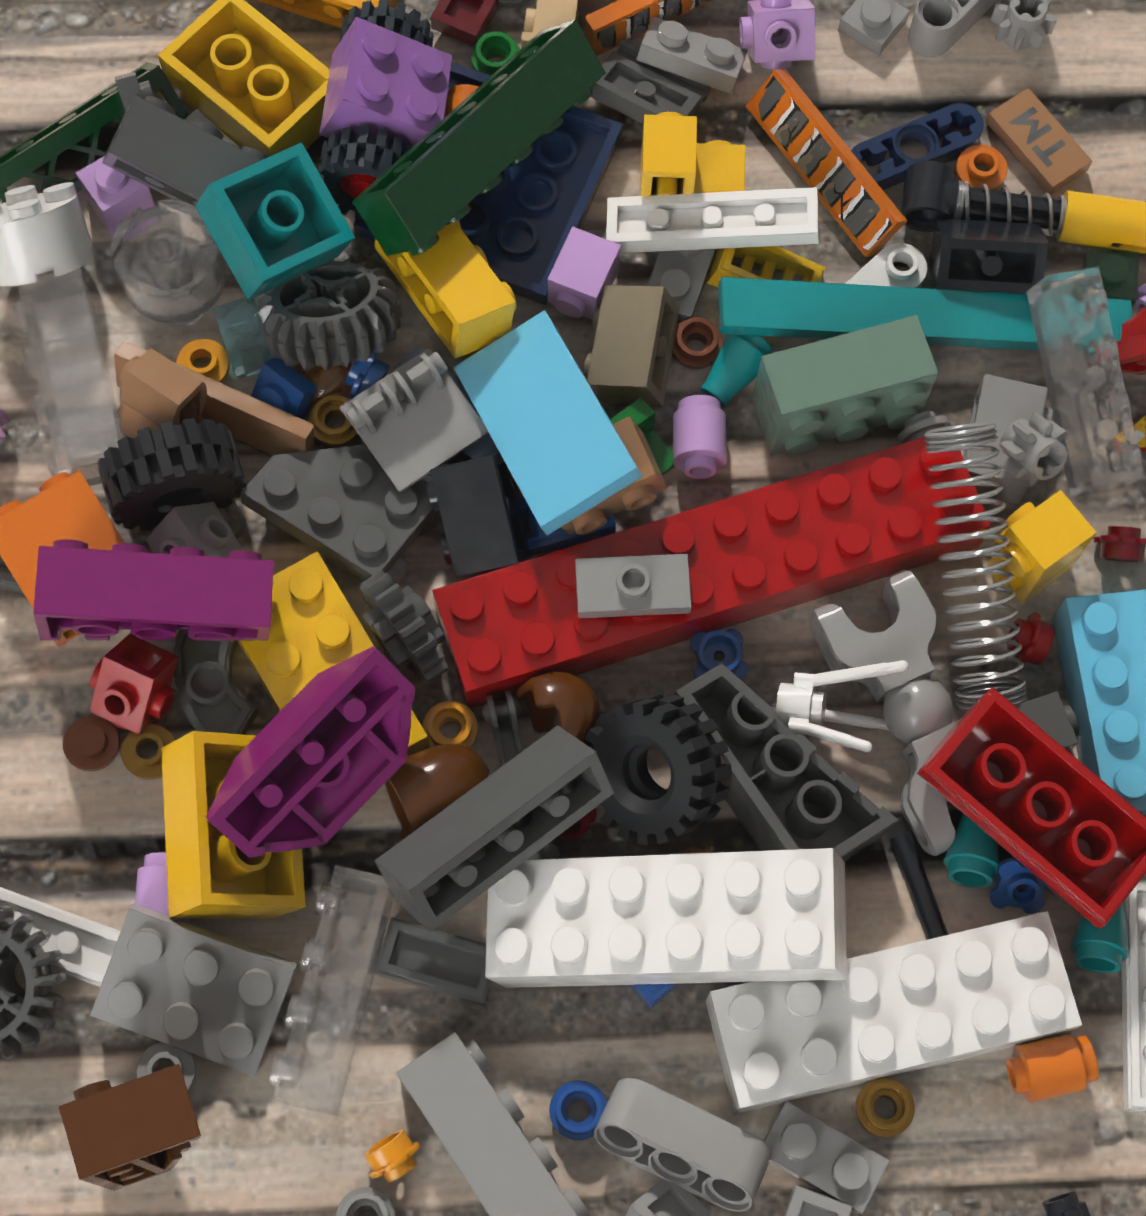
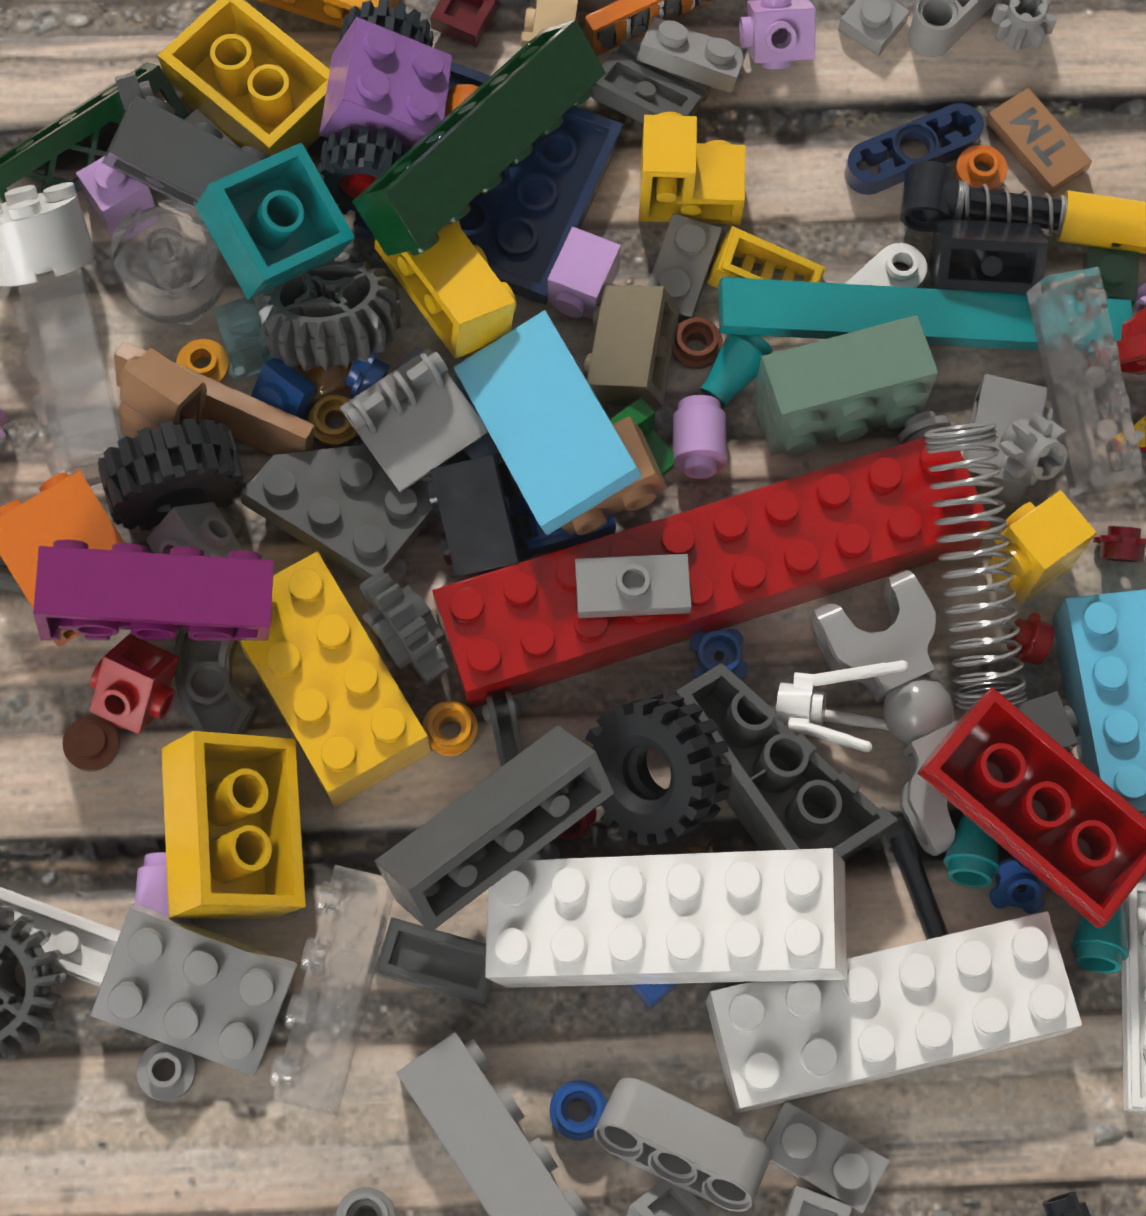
(130, 1128): reddish brown wedge -> none
(145, 768): pearl gold plate -> none
(318, 758): magenta wedge -> none
(392, 1156): light orange plate -> none
(432, 782): reddish brown piece -> none
(492, 45): green plate -> none
(562, 701): reddish brown hair -> none
(714, 220): white plate -> none
(825, 163): tile -> none
(897, 1094): pearl gold plate -> none
(1052, 1066): orange brick -> none

